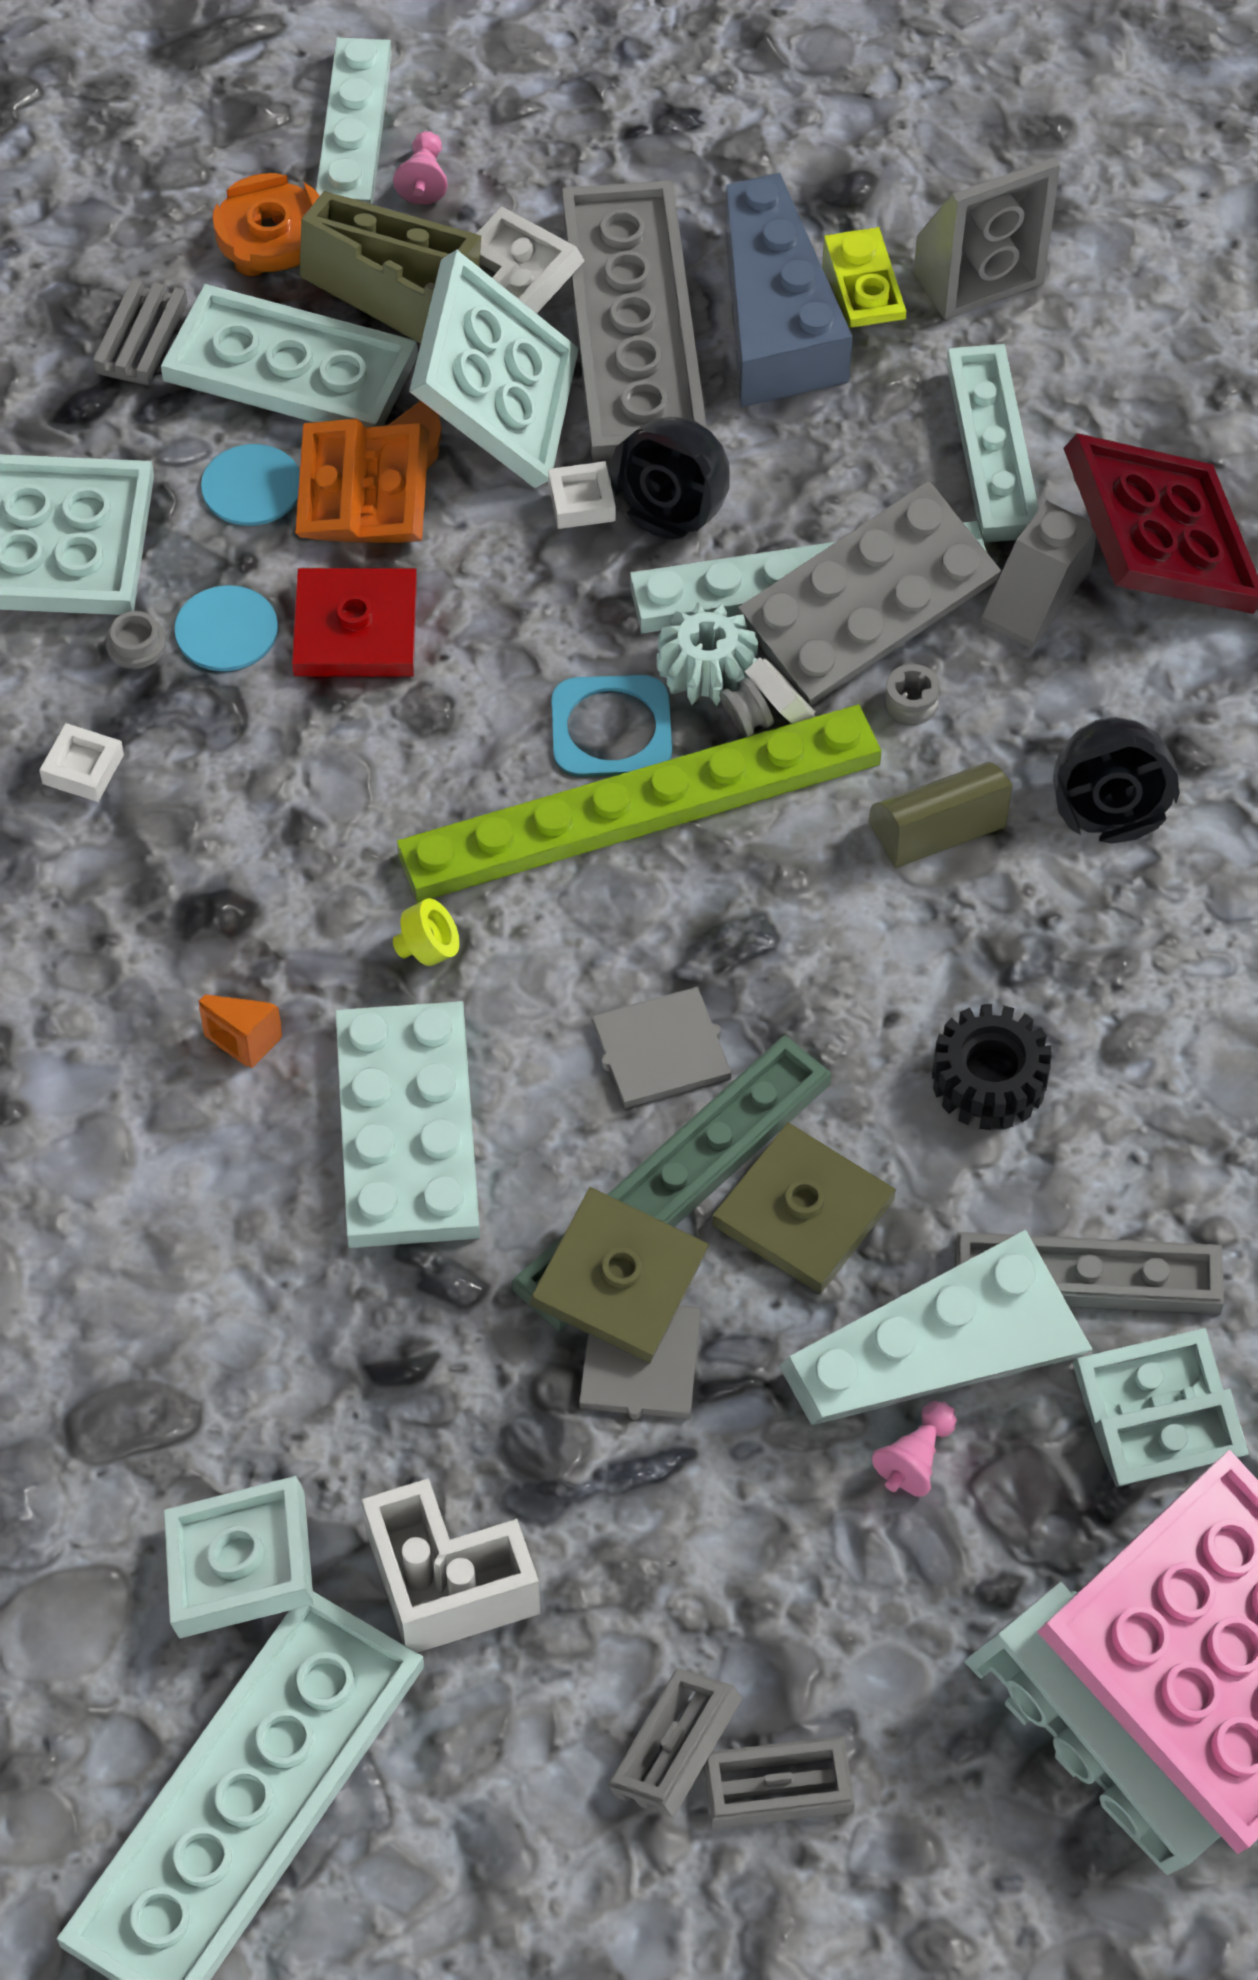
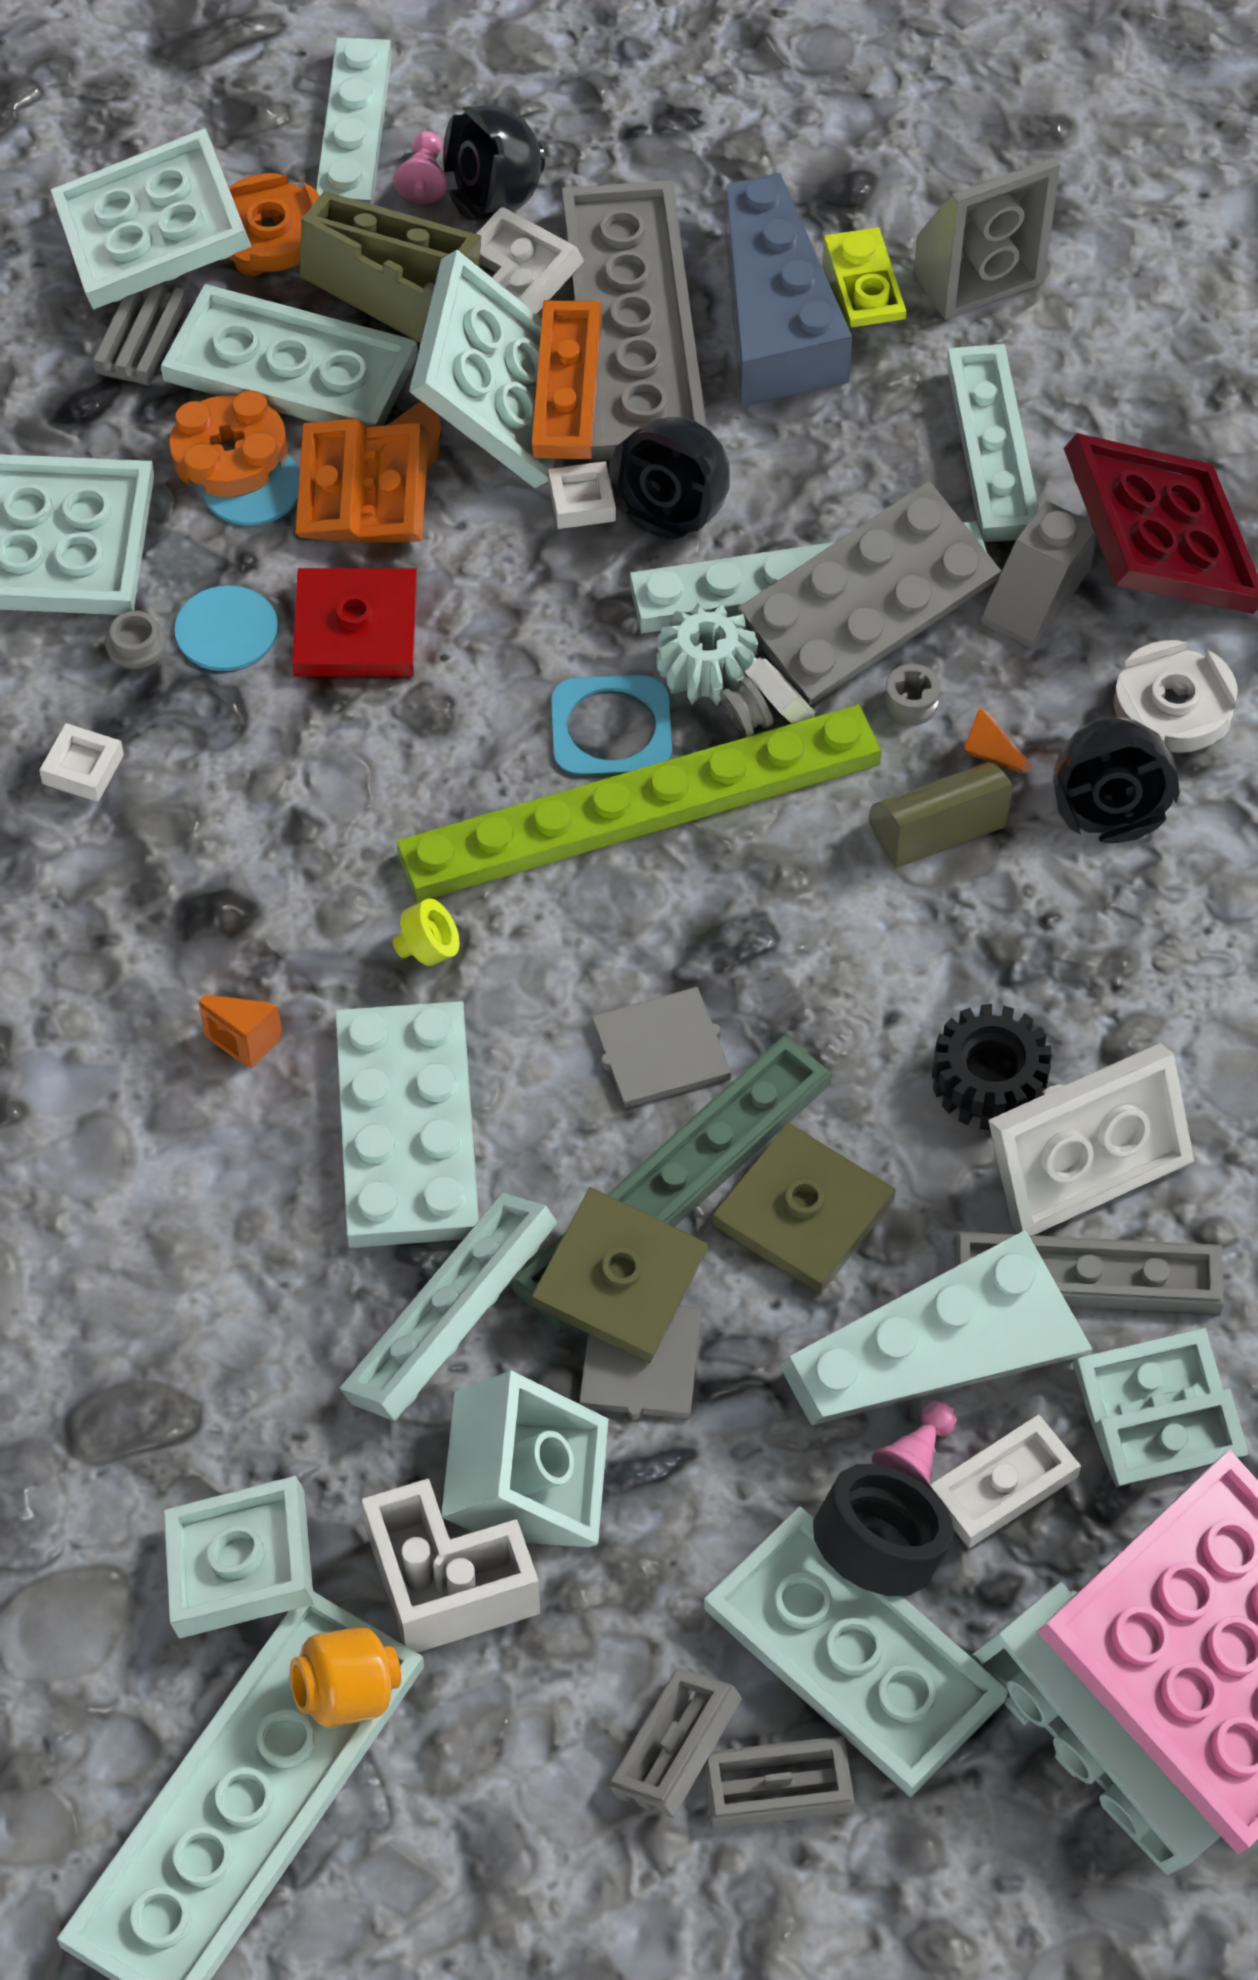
(150, 219): none -> light aqua plate
(222, 418): none -> orange plate
(344, 1677): none -> light orange head
(448, 1306): none -> light aqua plate
(492, 160): none -> black cylinder
(525, 1459): none -> light aqua slope
(567, 380): none -> orange plate
(855, 1655): none -> light aqua plate
(867, 1557): none -> black tyre
(992, 744): none -> orange slope
(1005, 1480): none -> white plate
(1092, 1140): none -> white plate
(1169, 665): none -> white plate

